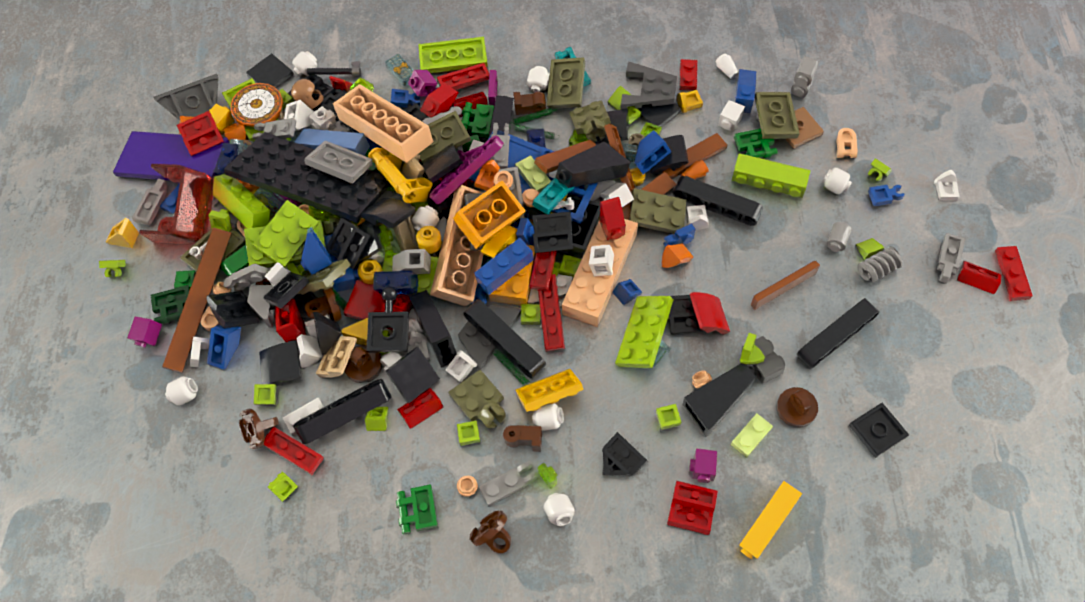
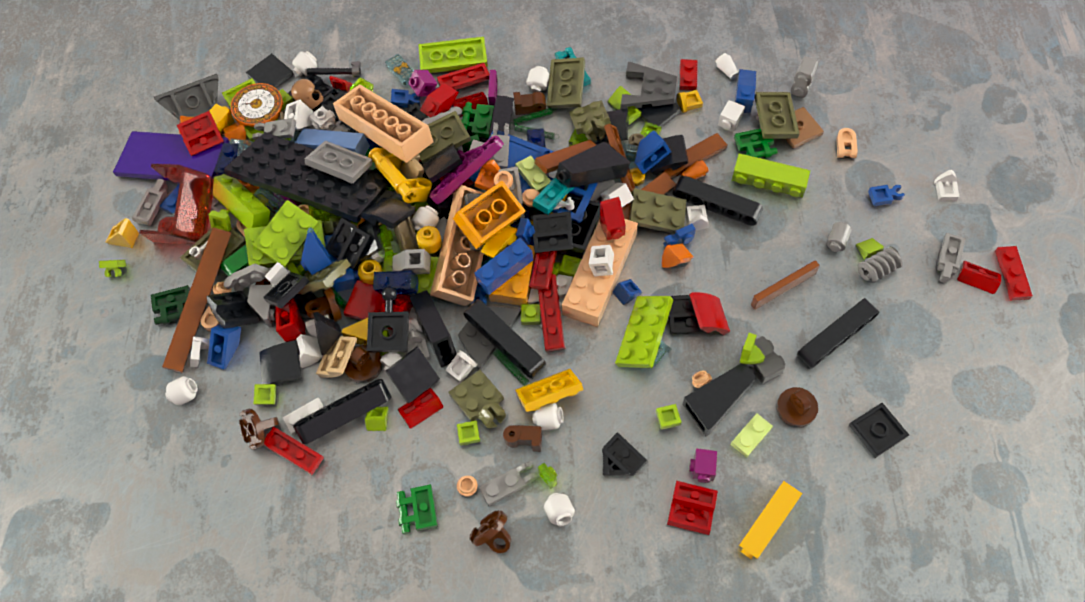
(144, 332): magenta brick -> none
(184, 278): green plate -> none
(282, 486): lime tile -> none
(837, 180): white head -> none
(881, 168): lime tile -> none

